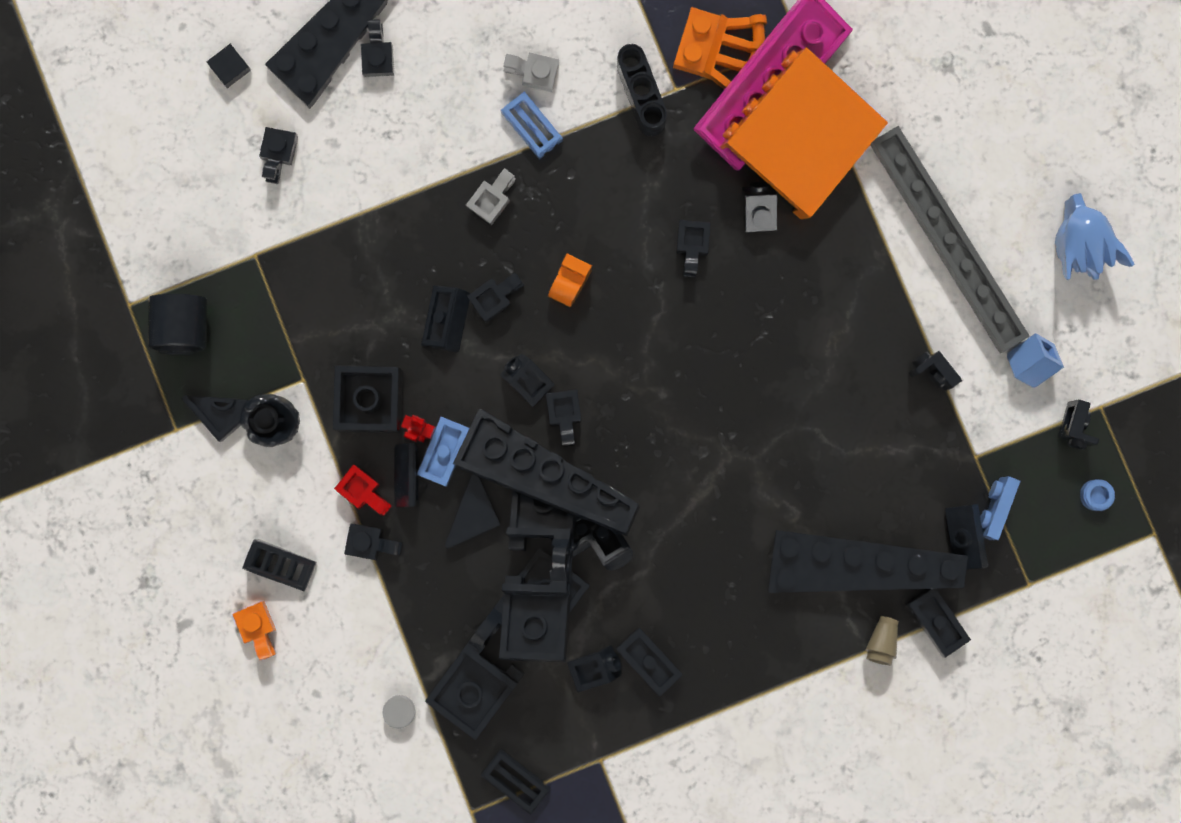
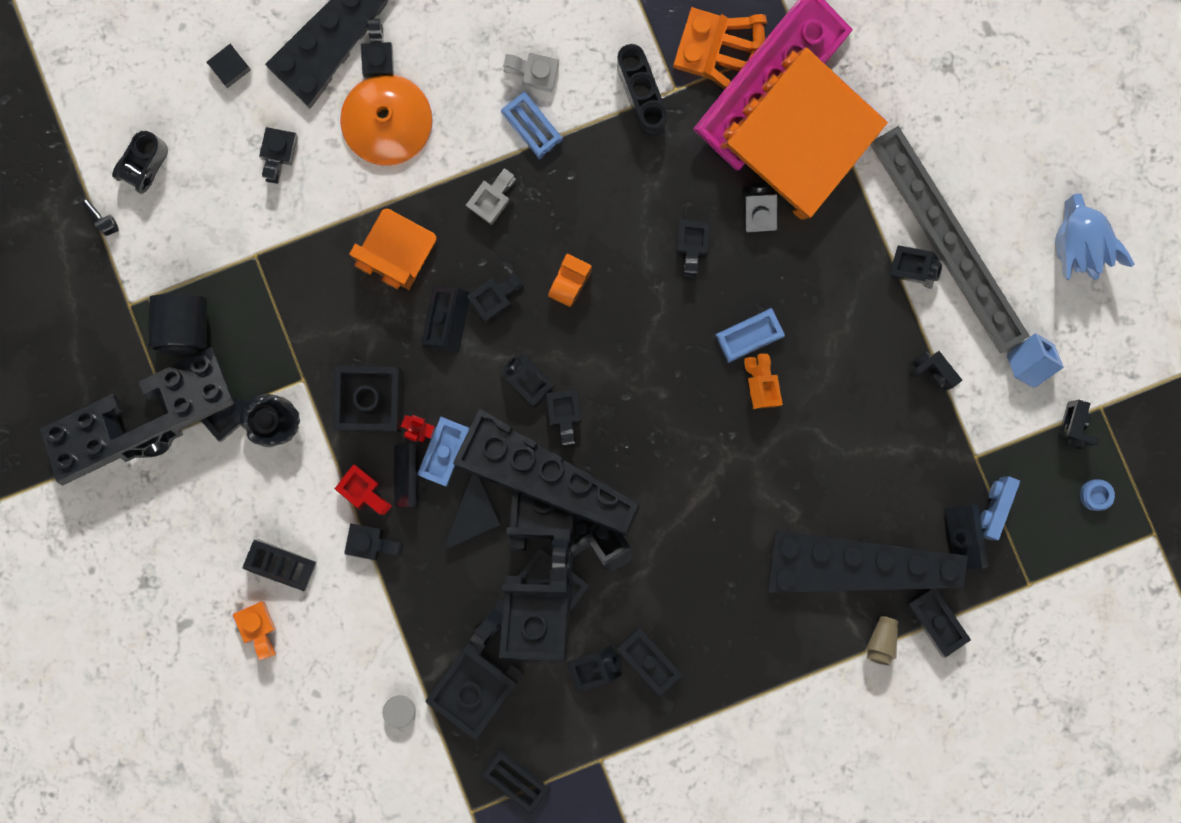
(94, 435): none -> black plate
(106, 225): none -> black hand
(142, 164): none -> black piece
(391, 138): none -> orange dish
(394, 249): none -> orange bracket
(750, 335): none -> medium blue tile
(763, 386): none -> orange plate
(916, 266): none -> black bracket

